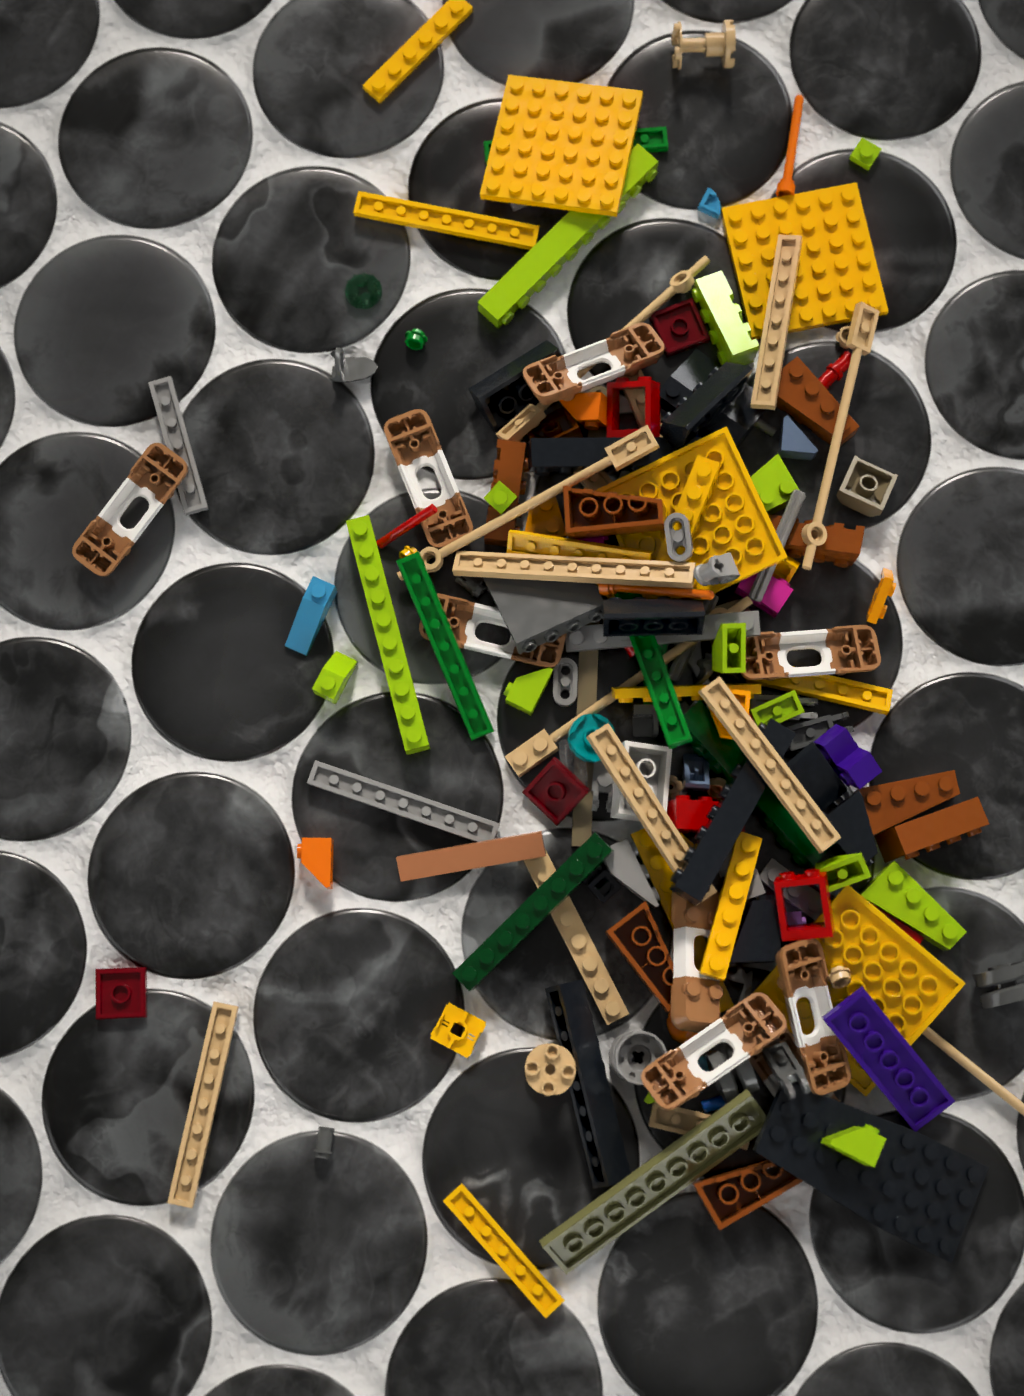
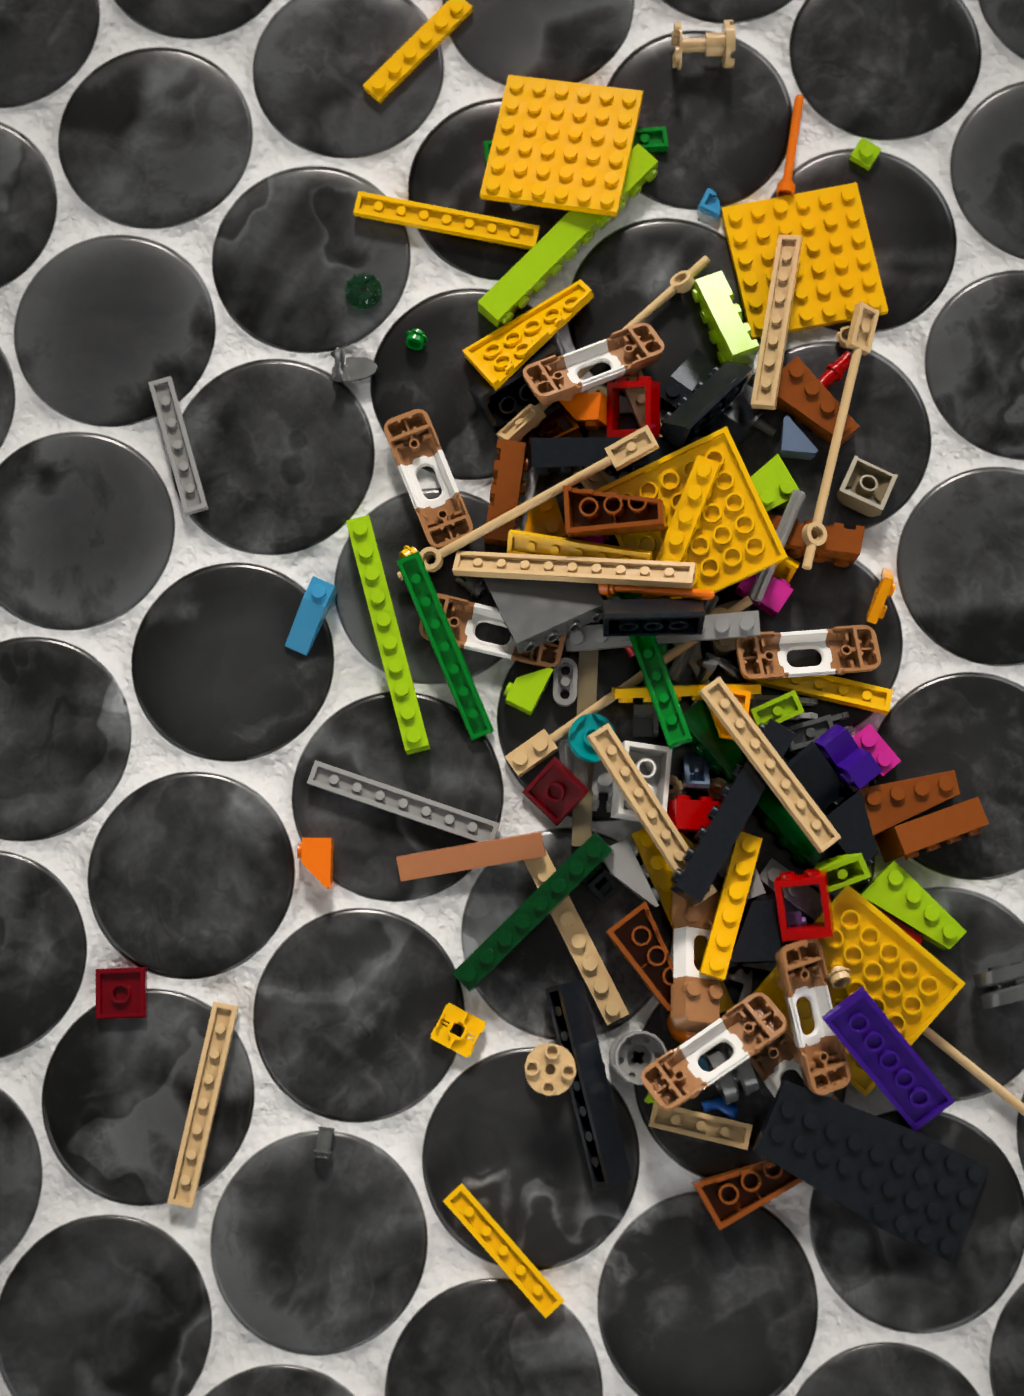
(105, 539): medium nougat piece -> none
(334, 677): lime slope -> none
(406, 526): red bar -> none
(500, 497): lime plate -> none
(513, 344): none -> yellow wing
(655, 1182): olive plate -> none
(678, 538): light grey plate -> none
(680, 327): dark red tile -> none
(717, 570): light grey piece -> none
(729, 648): lime slope -> none
(785, 1068): dark grey hinge -> none
(857, 1143): lime slope -> none
(872, 742): none -> dark pink brick

